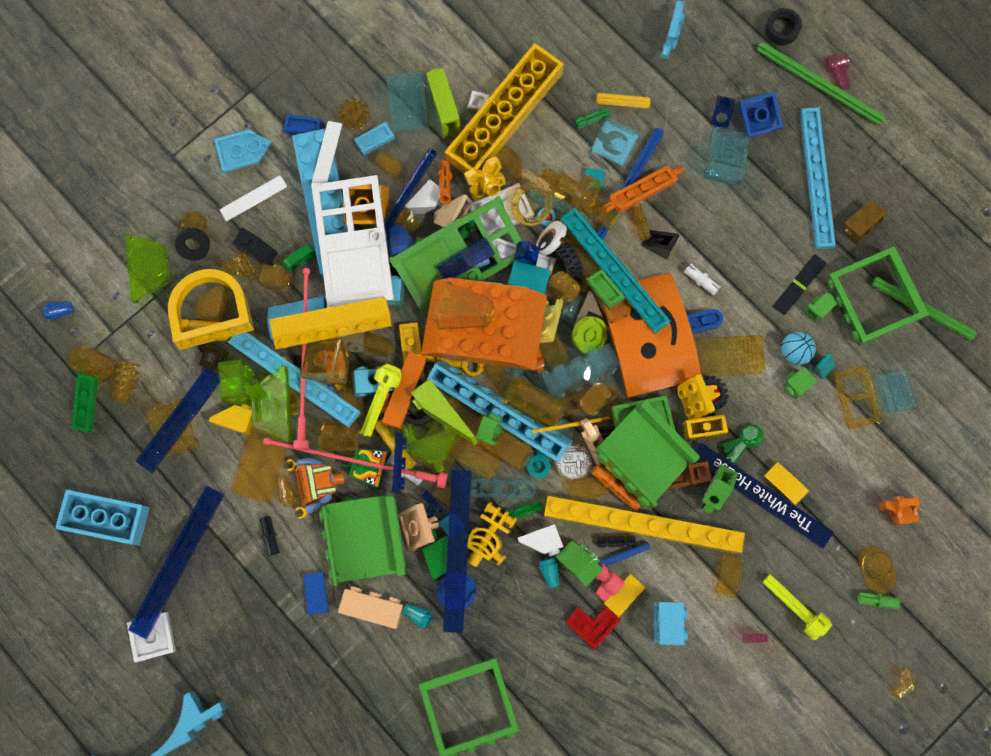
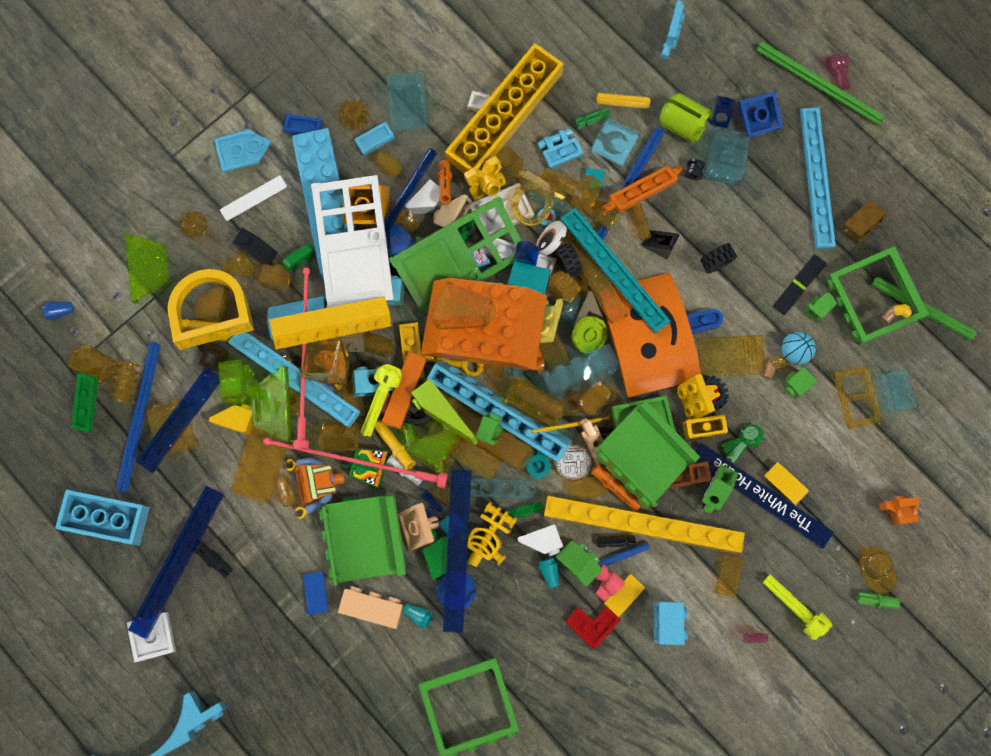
(138, 417): none -> blue axle
(192, 233): black tyre -> none
(213, 560): none -> black pin
(269, 535): black axle -> none
(327, 152): white sticker -> none
(399, 463): clear blue tile -> none
(443, 103): lime slope -> none
(465, 259): clear blue tile -> none
(561, 153): none -> medium azure plate
(605, 289): bright green tile -> none
(685, 117): none -> lime cylinder
(694, 169): none -> black wheel
(702, 279): white pin -> none
(718, 258): none -> black tyre
(775, 363): none -> arm
(788, 15): black tyre -> none
(824, 366): teal slope -> none
(896, 310): none -> arm
(906, 684): clear yellow arm -> none

